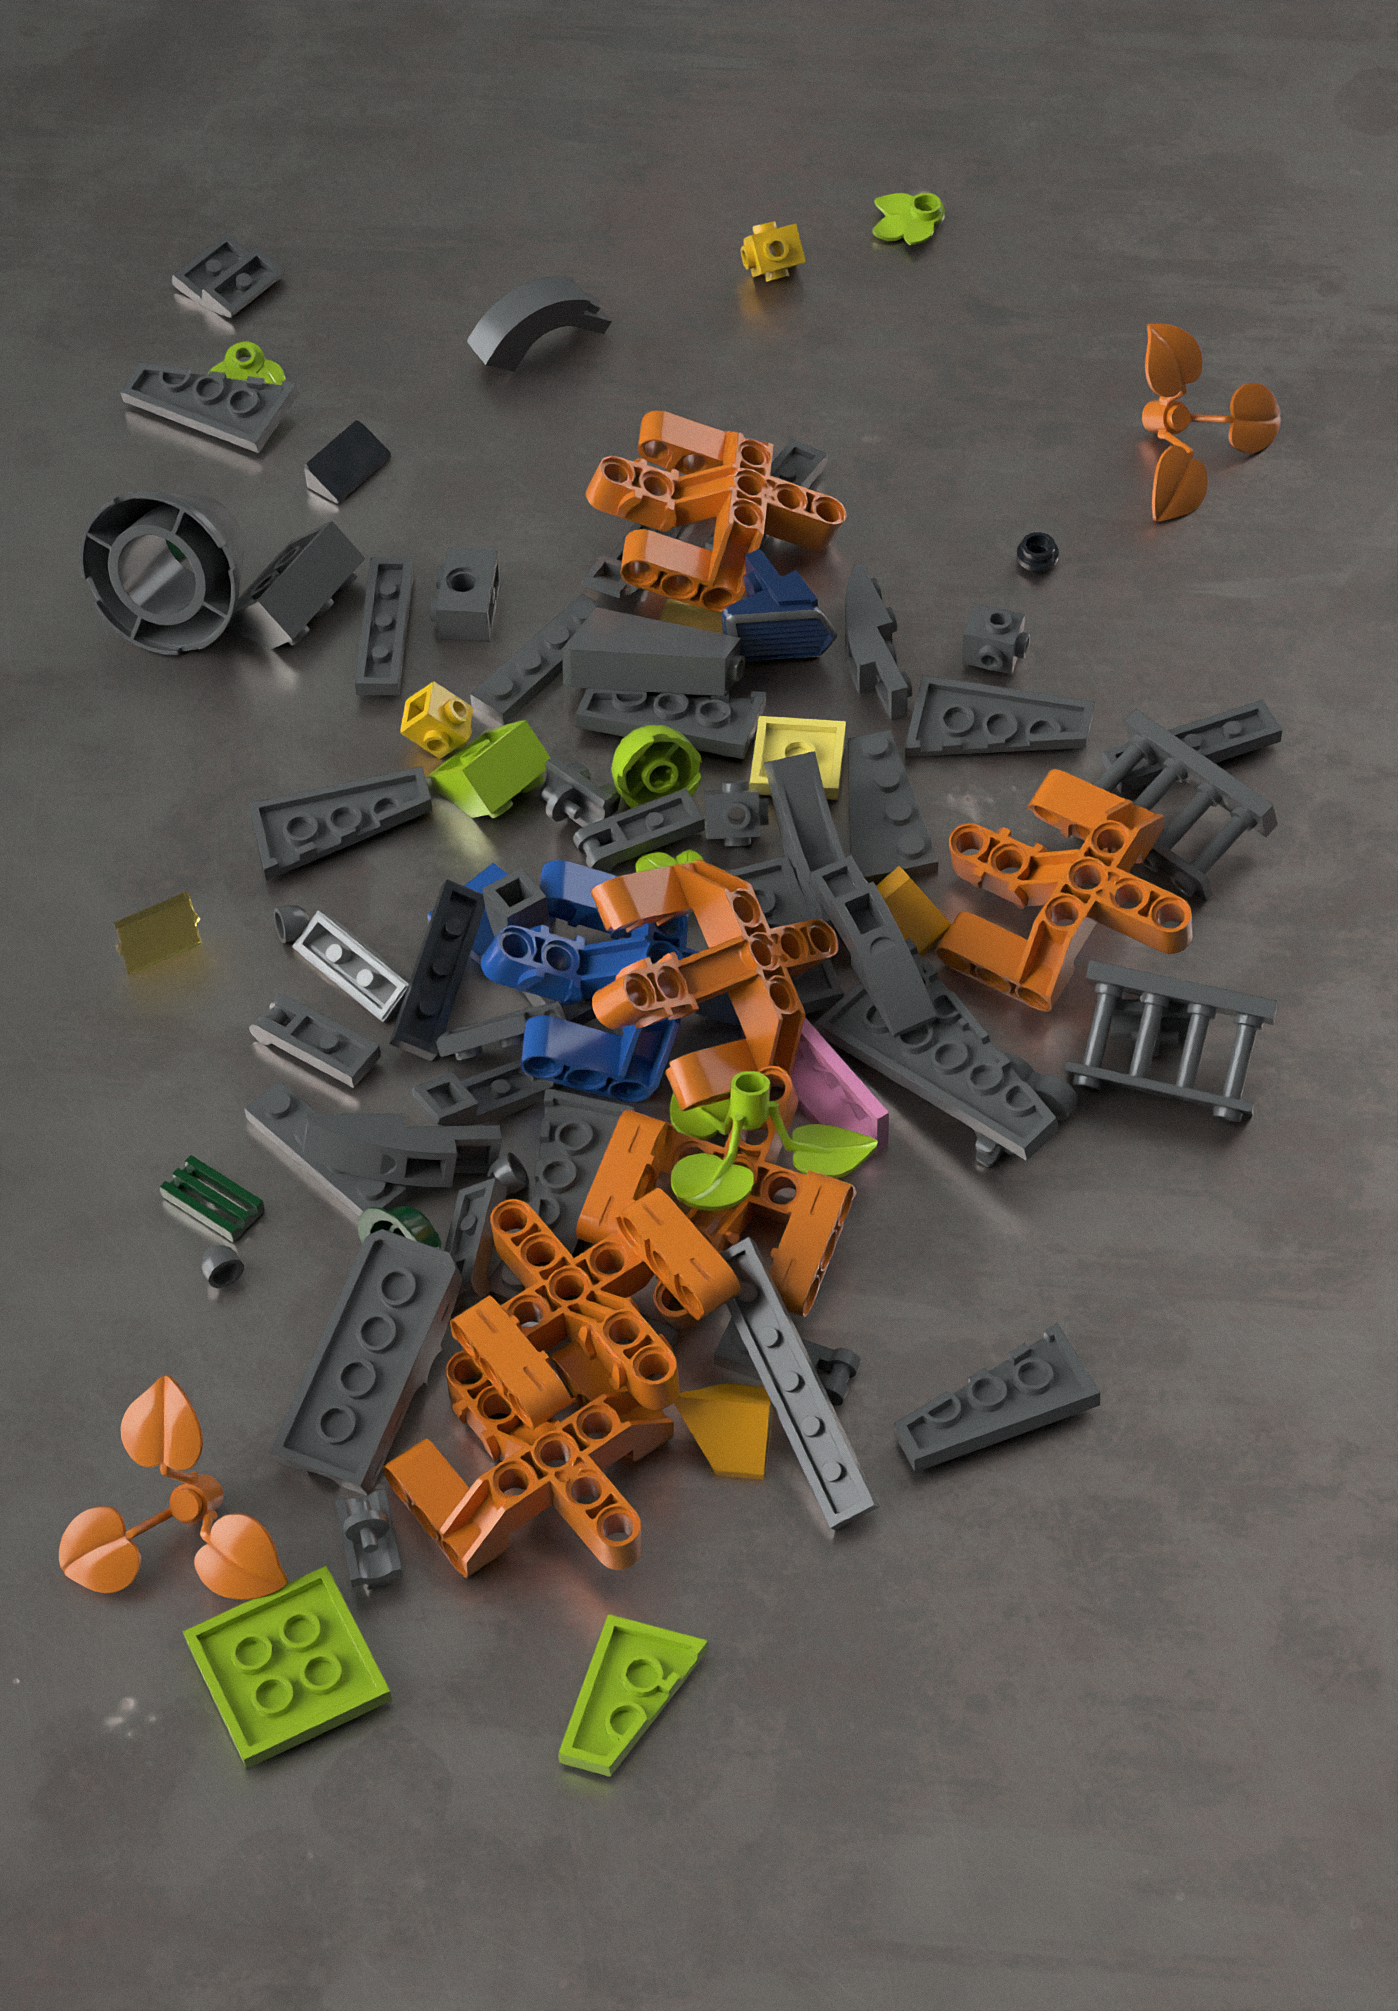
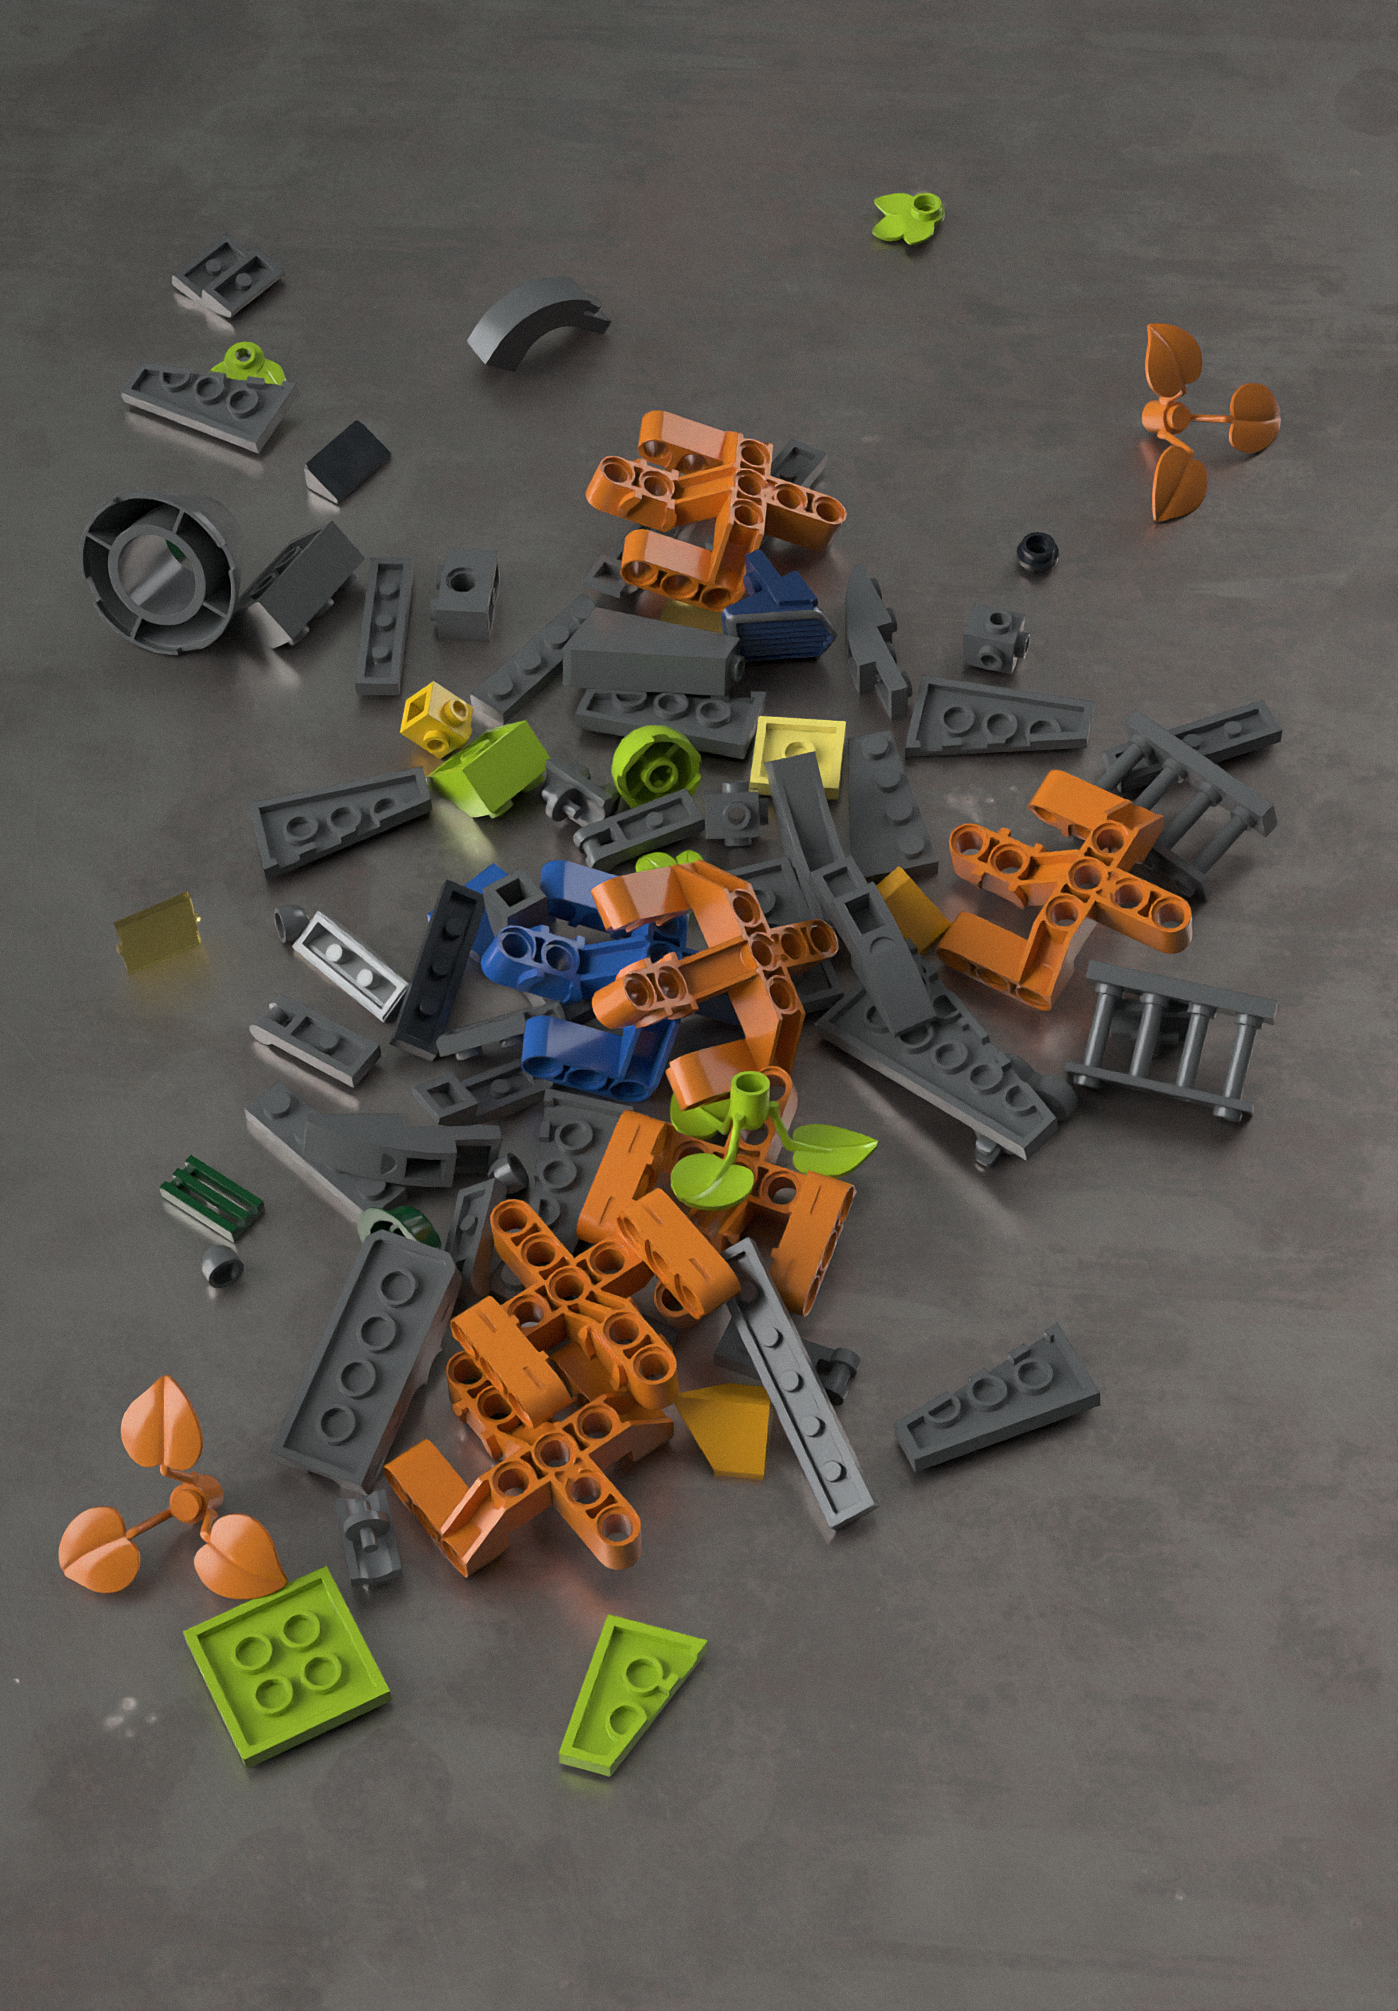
(785, 250): yellow brick -> none
(831, 1090): bright pink fence -> none

